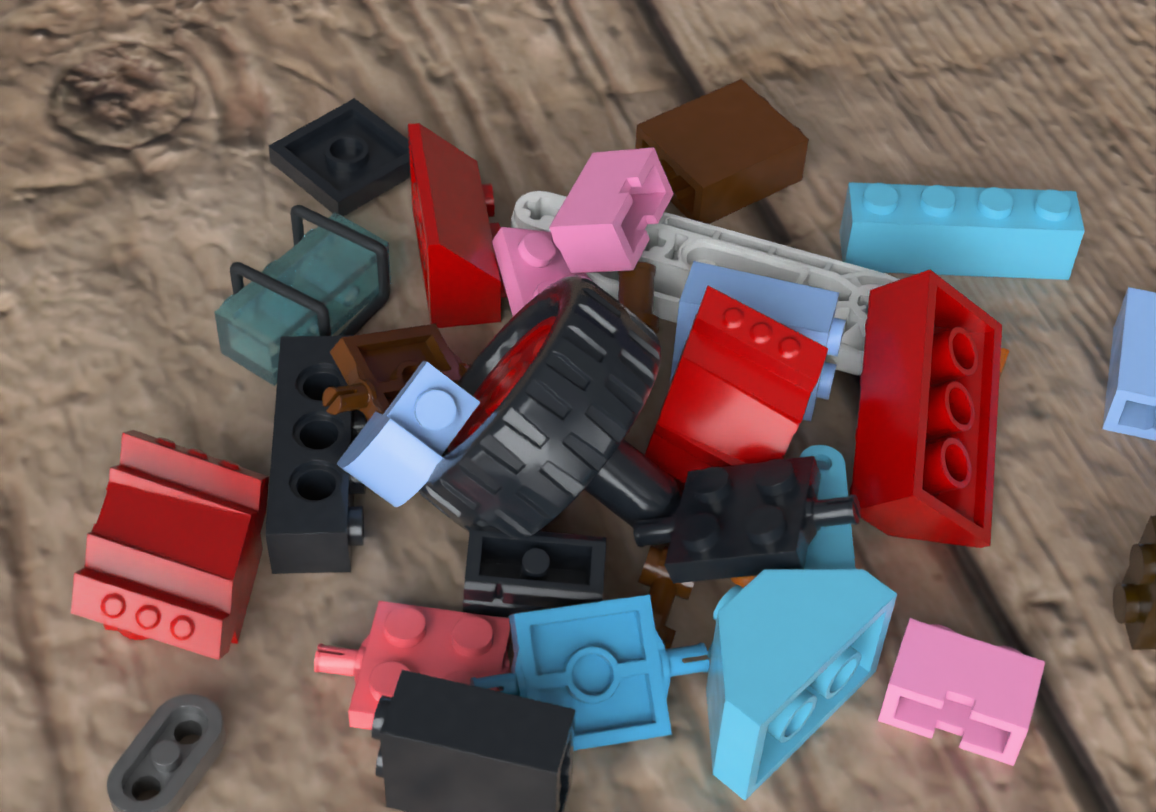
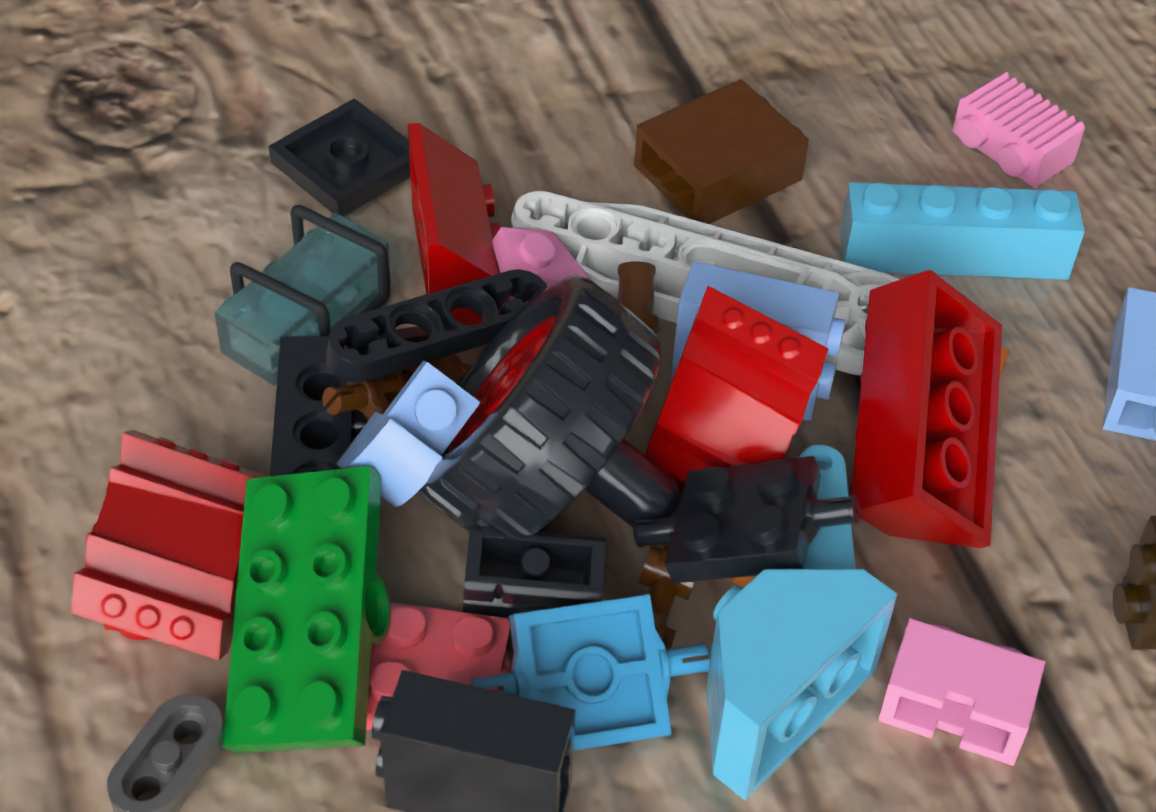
(306, 612): none -> green plate
(434, 316): none -> black beam
(609, 209): bright pink brick -> none
(1018, 129): none -> bright pink brick

